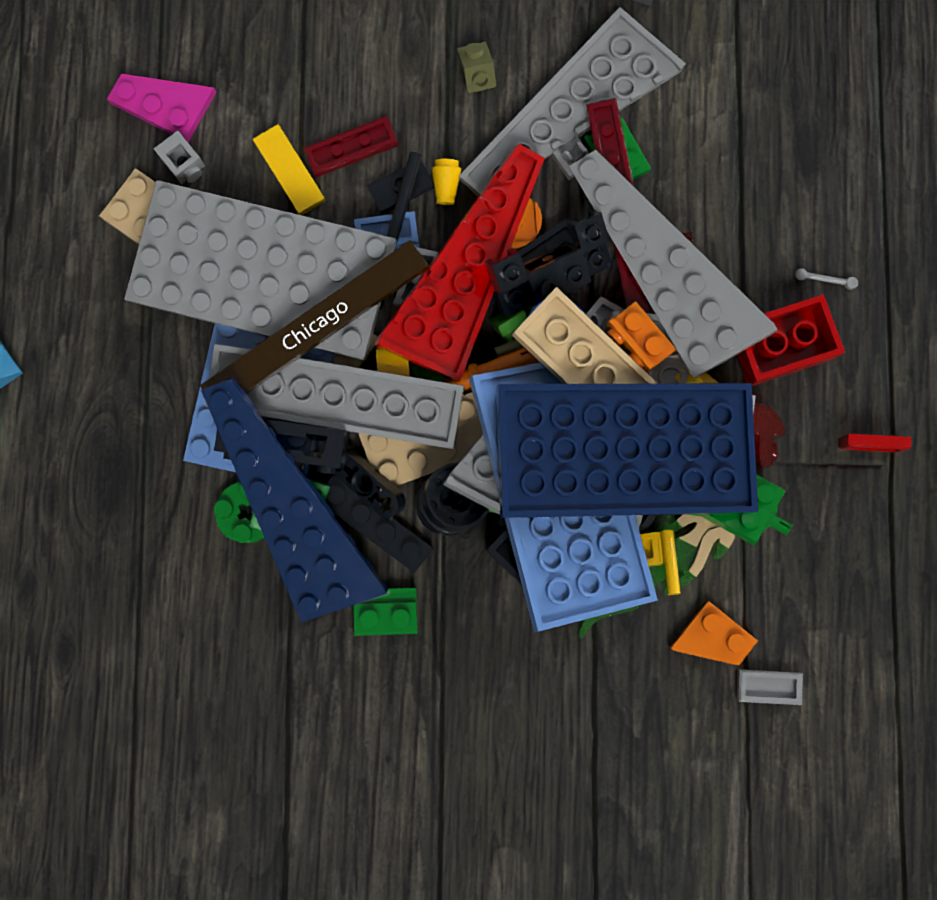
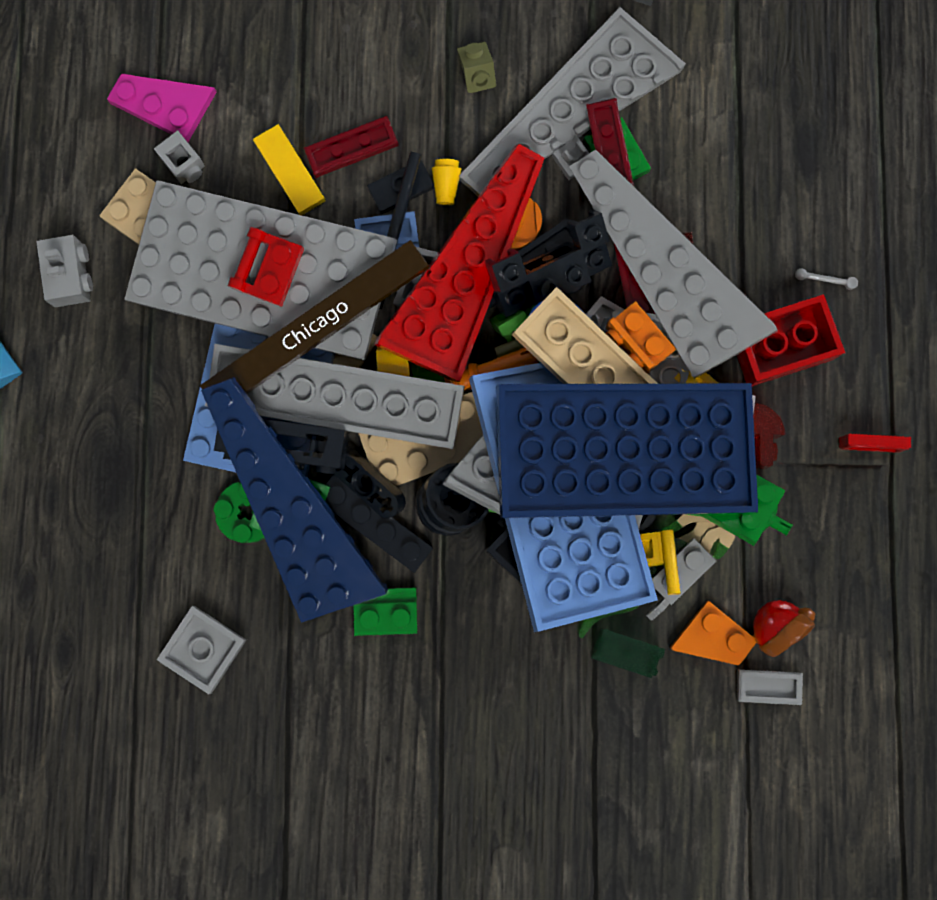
(64, 271): none -> light grey brick
(201, 649): none -> light grey plate
(275, 271): none -> red plate
(627, 653): none -> clear green hinge
(691, 564): none -> light grey hinge
(781, 625): none -> piece

